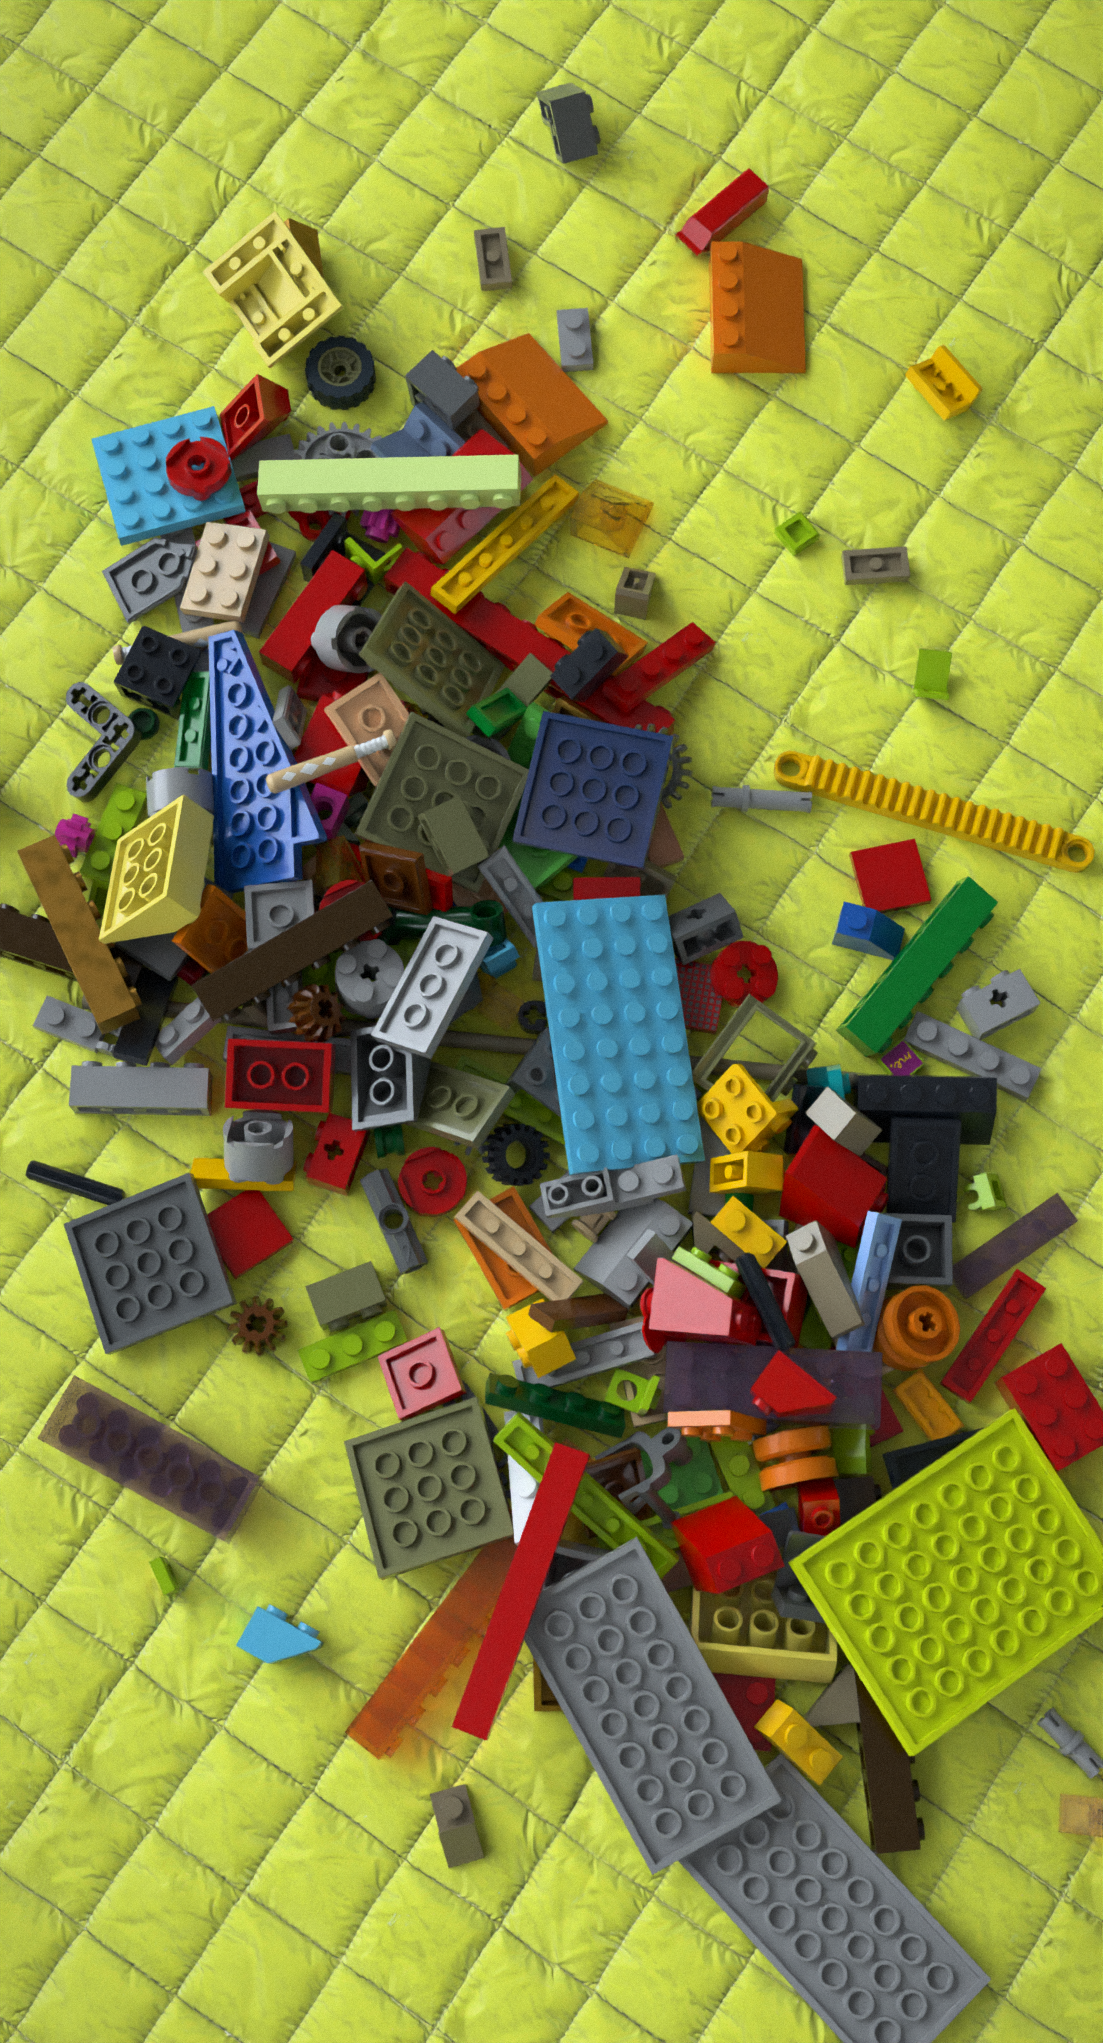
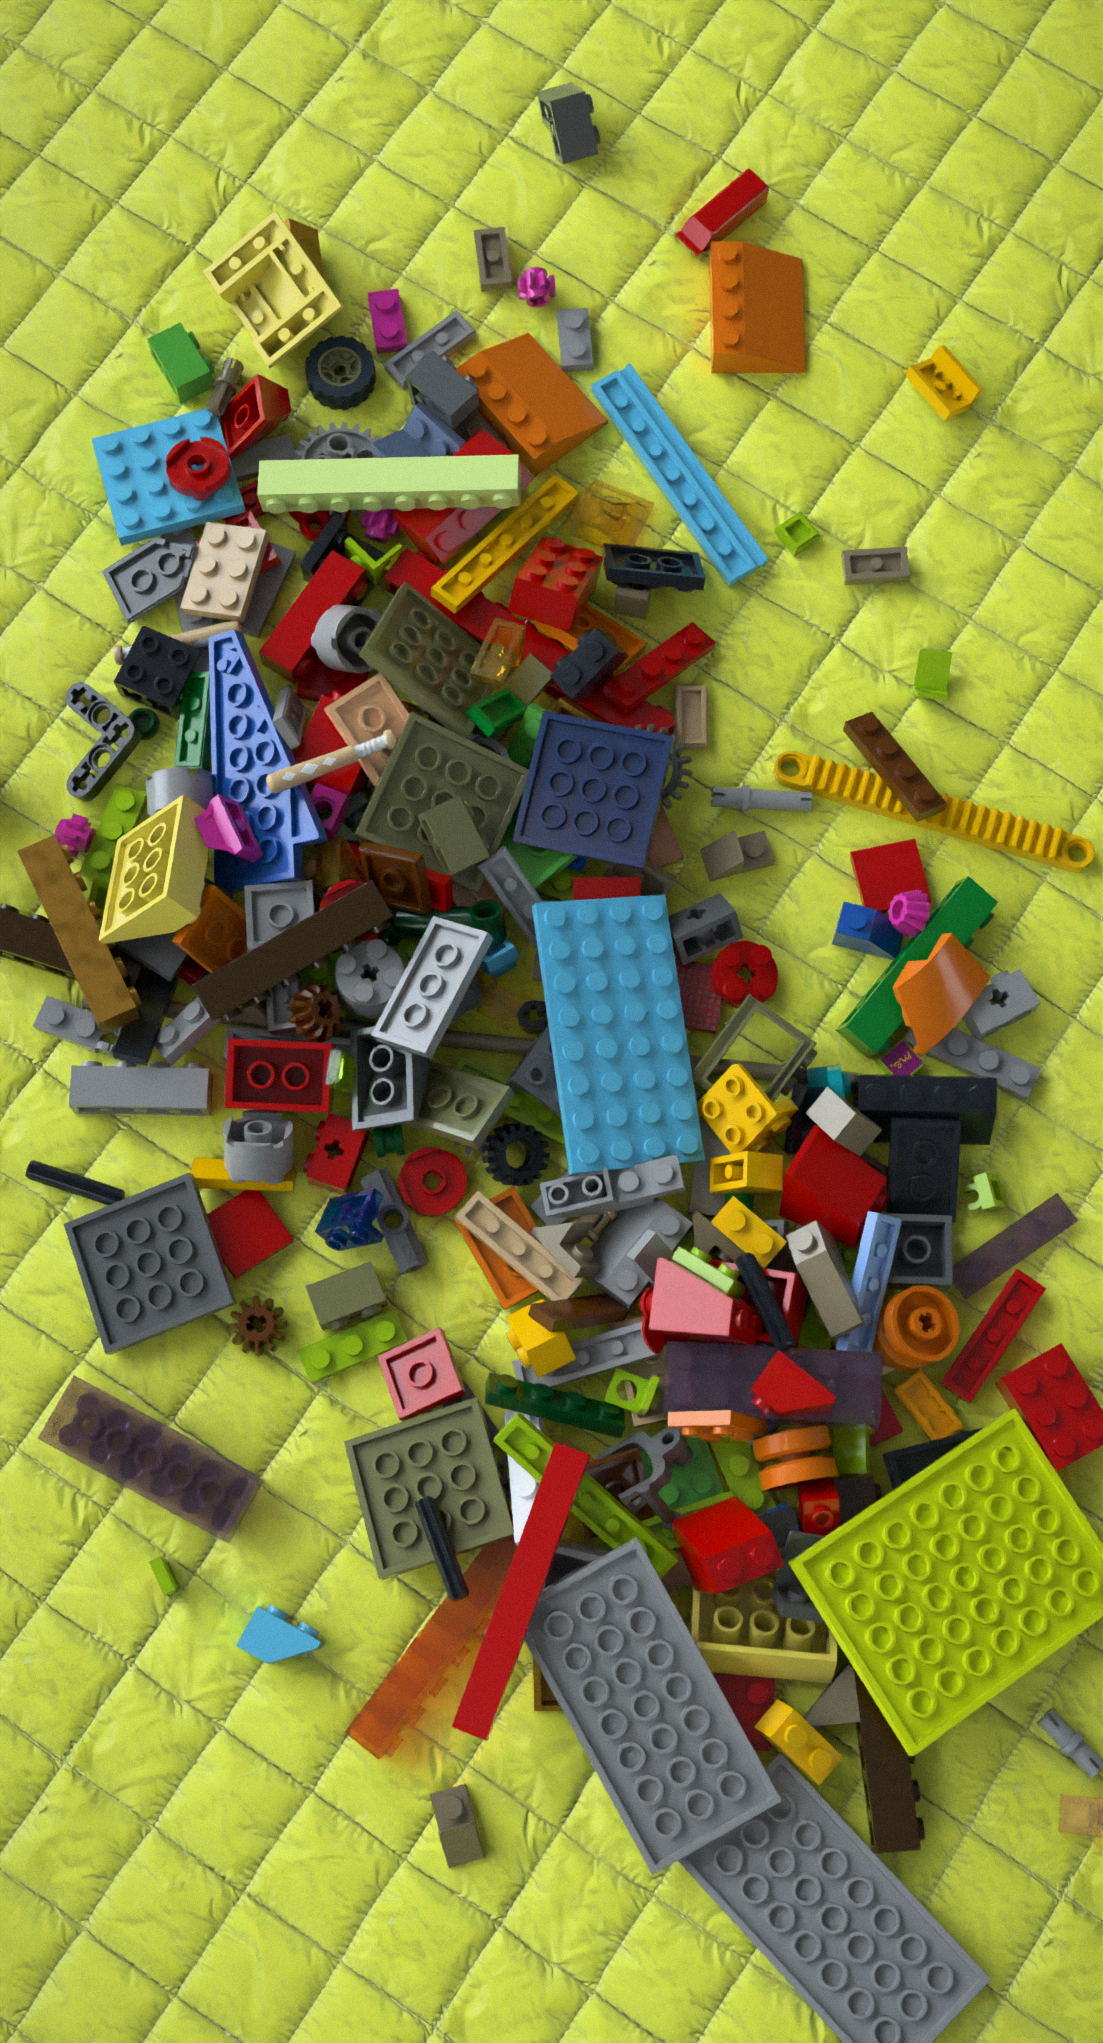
(181, 363): none -> bright green brick
(225, 387): none -> dark tan axle
(227, 829): none -> dark pink slope
(340, 1071): none -> clear neon green tile
(349, 1220): none -> clear blue bracket
(387, 321): none -> dark pink plate
(442, 1548): none -> black axle
(443, 338): none -> light grey tile
(499, 652): none -> clear yellow slope
(536, 287): none -> dark pink gear
(555, 583): none -> red brick
(564, 1245): none -> dark tan slope
(653, 567): none -> black plate
(679, 475): none -> medium azure plate
(691, 716): none -> tan tile
(736, 855): none -> dark tan slope
(894, 766): none -> reddish brown plate
(909, 912): none -> dark pink piece
(939, 991): none -> orange slope

